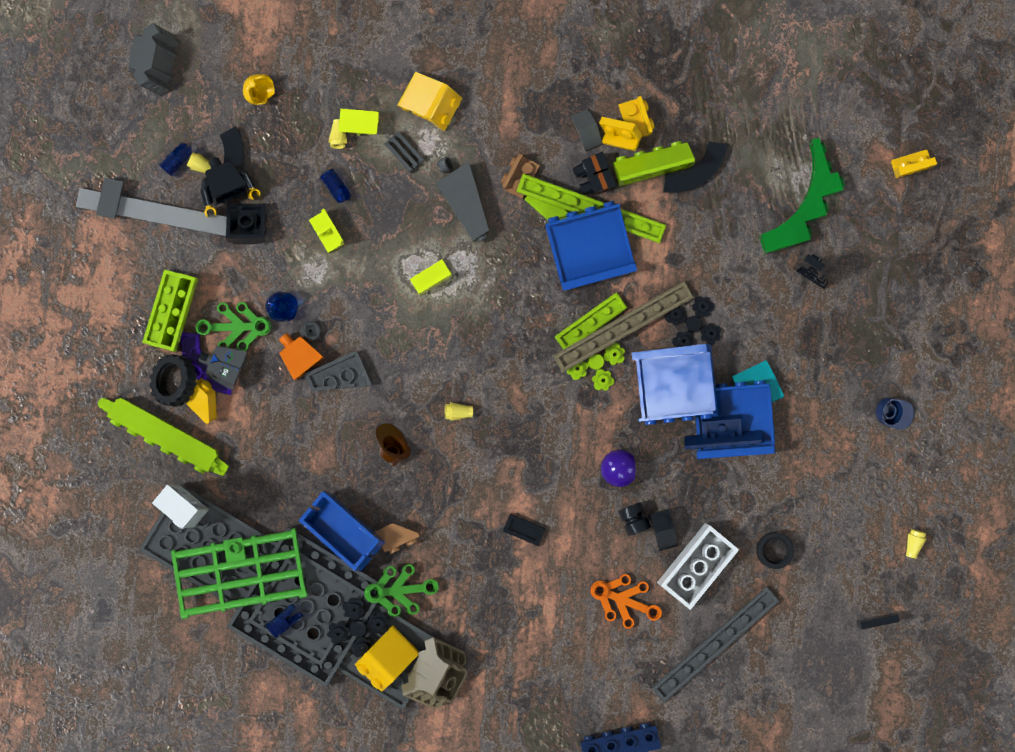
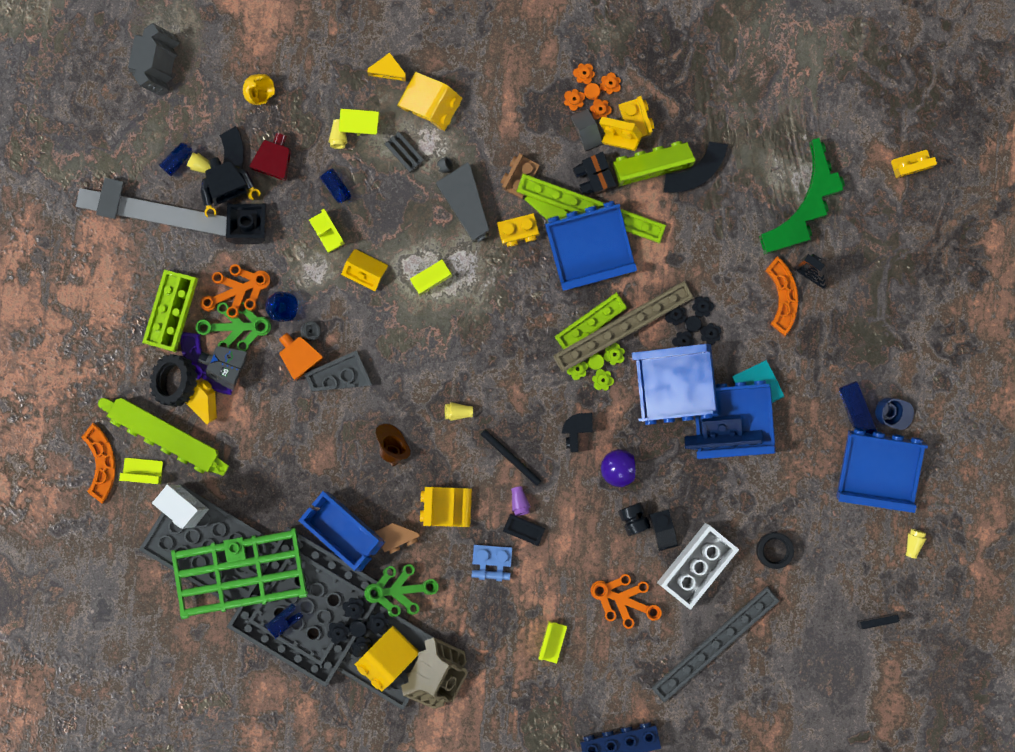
(104, 461): none -> orange tile
(142, 471): none -> neon yellow panel
(238, 290): none -> orange plant
(272, 158): none -> dark red torso
(364, 269): none -> yellow panel
(387, 68): none -> yellow slope
(446, 507): none -> yellow piece
(494, 556): none -> medium blue plate
(510, 457): none -> black bar
(518, 229): none -> yellow bracket
(520, 504): none -> medium lavender cone
(552, 642): none -> neon yellow panel
(576, 424): none -> black brick
(592, 91): none -> orange plant
(787, 295): none -> orange tile
(857, 408): none -> clear blue slope
(881, 470): none -> blue panel

